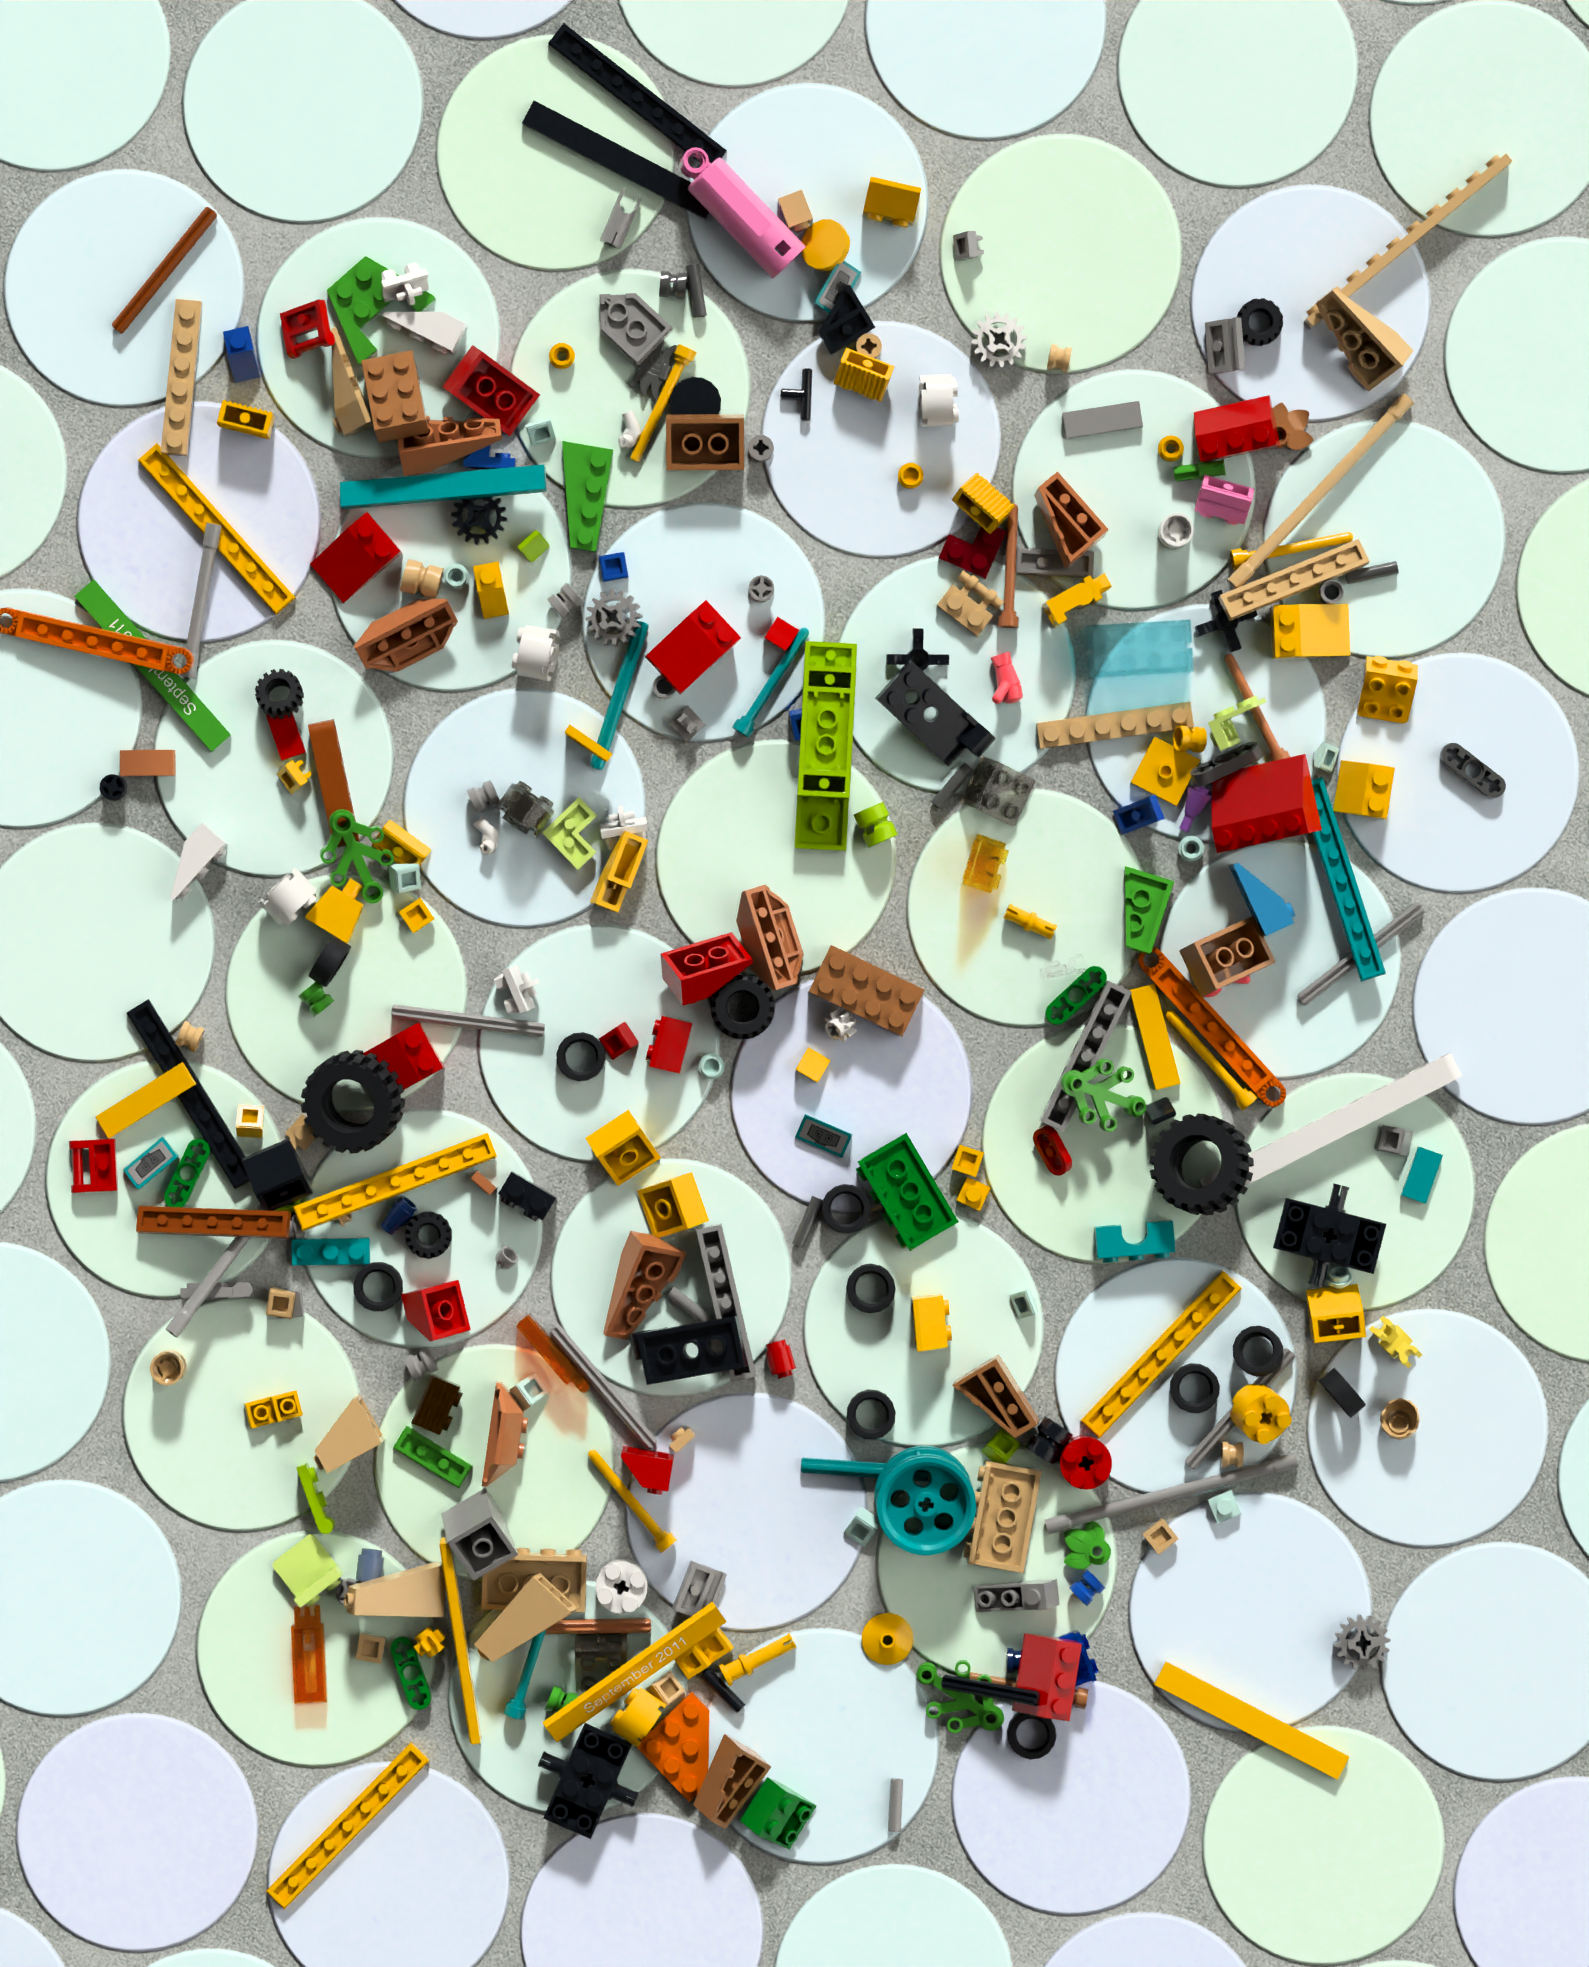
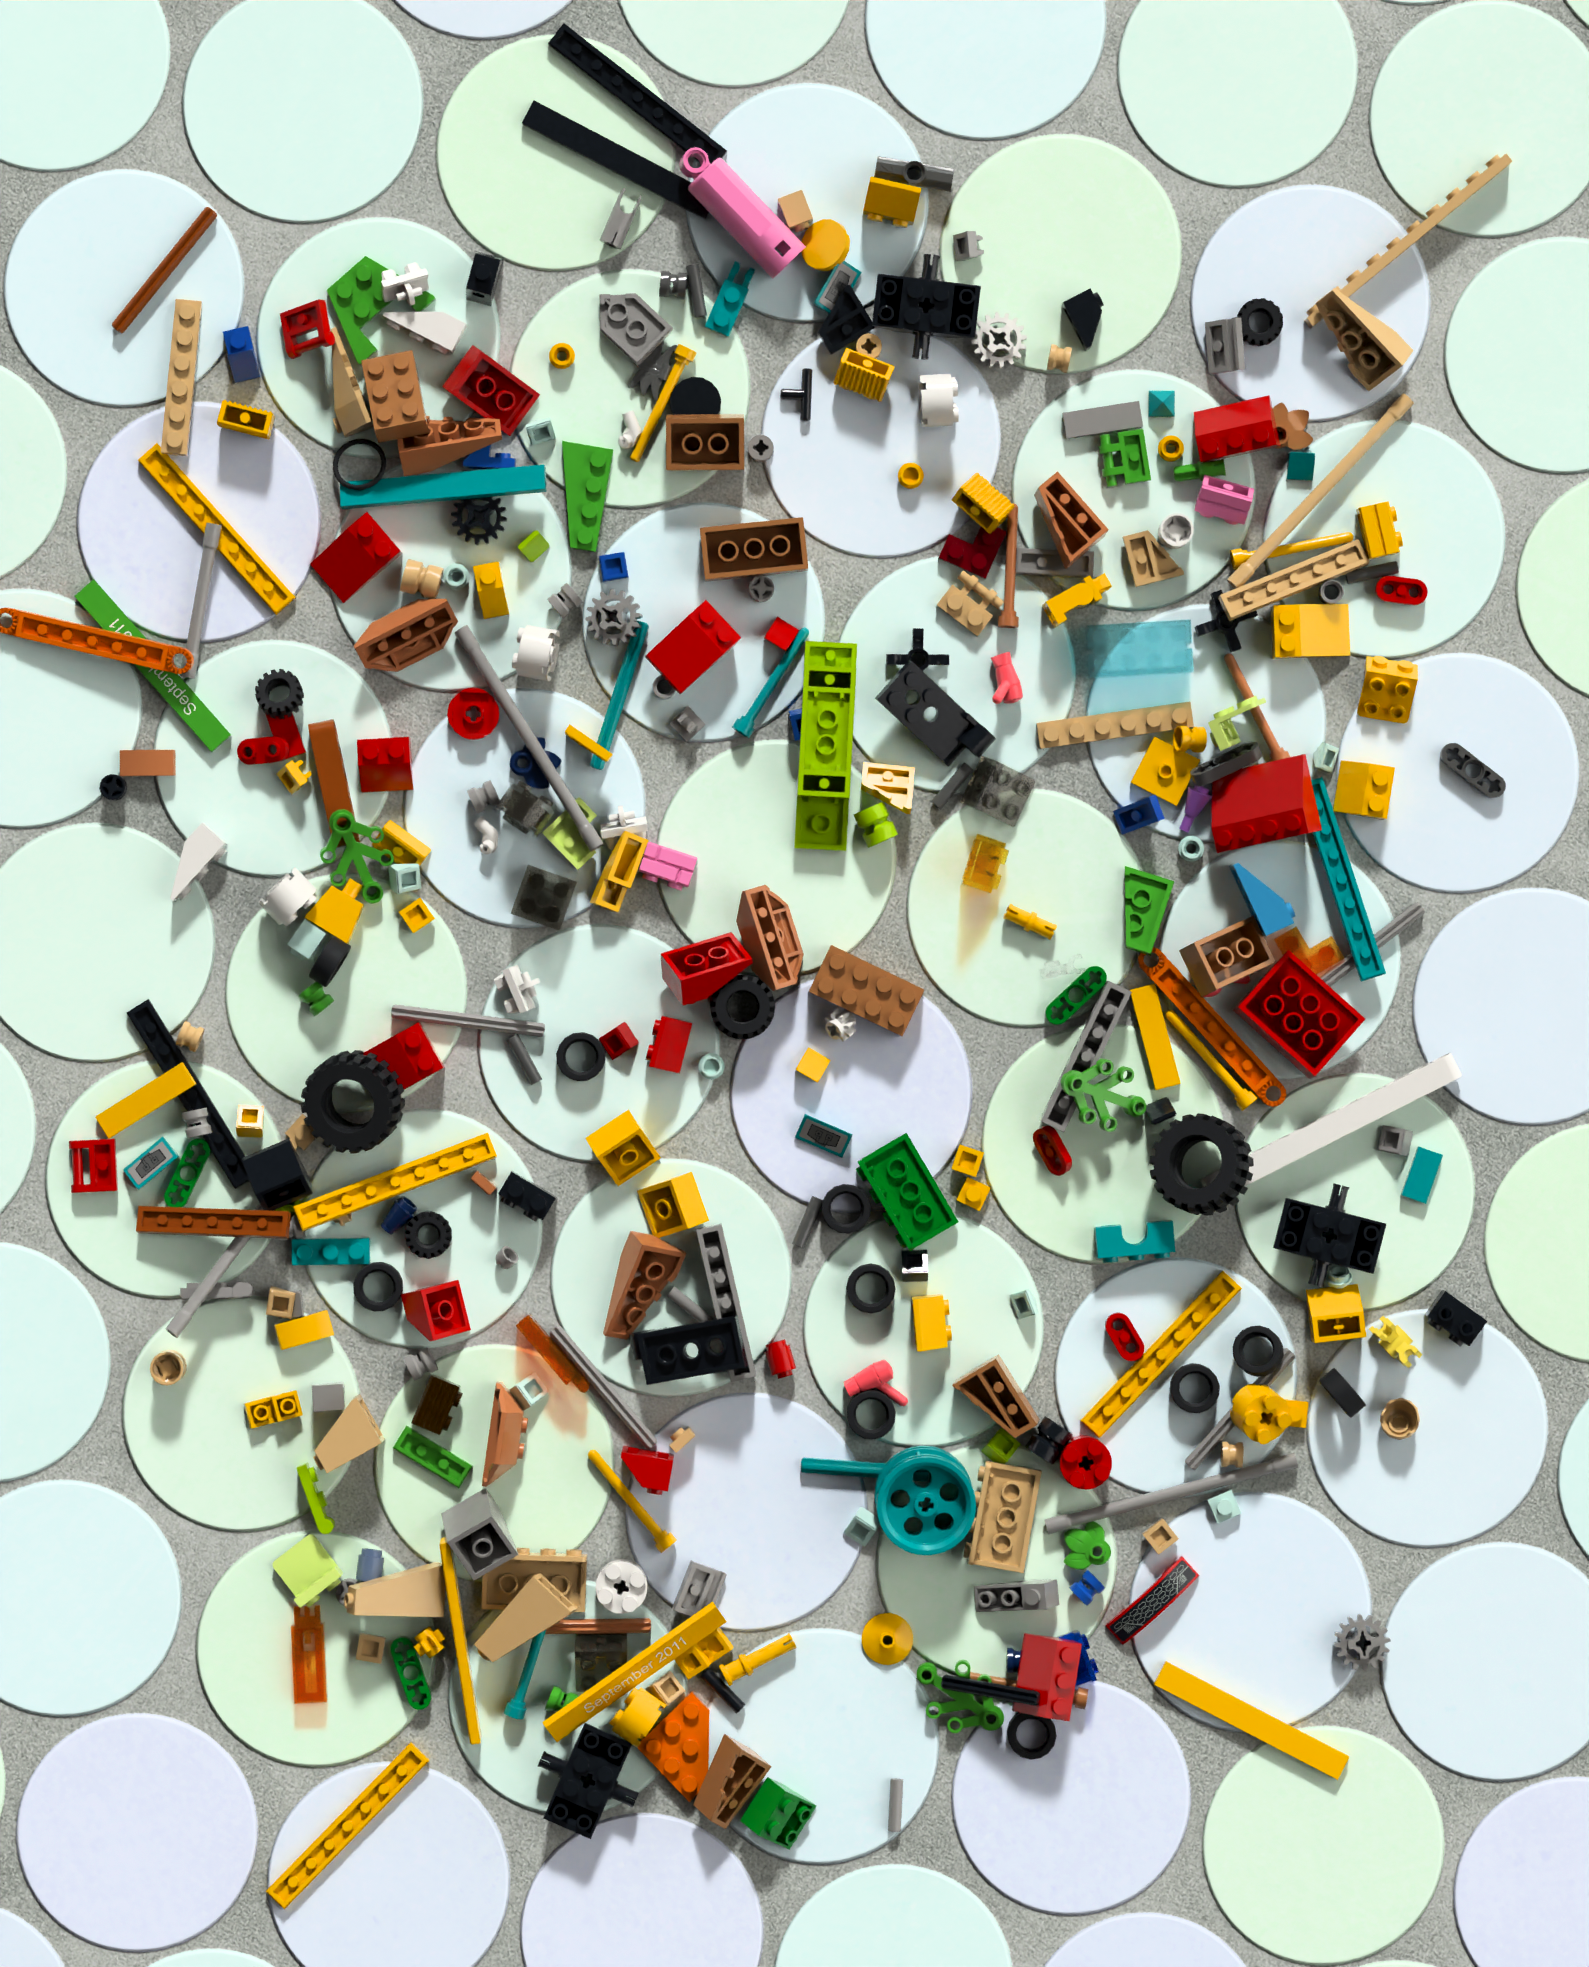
(196, 1116): none -> light grey wheel
(262, 750): none -> red plate
(303, 1329): none -> yellow slope
(306, 940): none -> light aqua brick
(328, 1396): none -> light grey panel
(369, 484): none -> black tyre
(385, 764): none -> red slope
(473, 648): none -> light grey piece
(483, 278): none -> black torso
(484, 703): none -> red plate
(524, 1059): none -> dark grey piece
(532, 773): none -> dark blue plate
(544, 897): none -> clear smoke brick
(667, 865): none -> bright pink brick
(729, 302): none -> teal hinge
(754, 549): none -> medium nougat brick
(872, 1377): none -> coral piece
(890, 784): none -> wing
(914, 1265): none -> black slope
(931, 176): none -> dark grey piece
(952, 313): none -> black slope
(1084, 315): none -> black slope
(1124, 1336): none -> red plate
(1133, 457): none -> bright green plate
(1148, 559): none -> tan wing
(1153, 1601): none -> slope
(1161, 403): none -> teal slope
(1298, 1412): none -> yellow plate
(1299, 1014): none -> red slope
(1300, 466): none -> teal slope
(1317, 957): none -> clear orange plate
(1379, 530): none -> yellow brick
(1400, 590): none -> red plate
(1455, 1318): none -> black brick

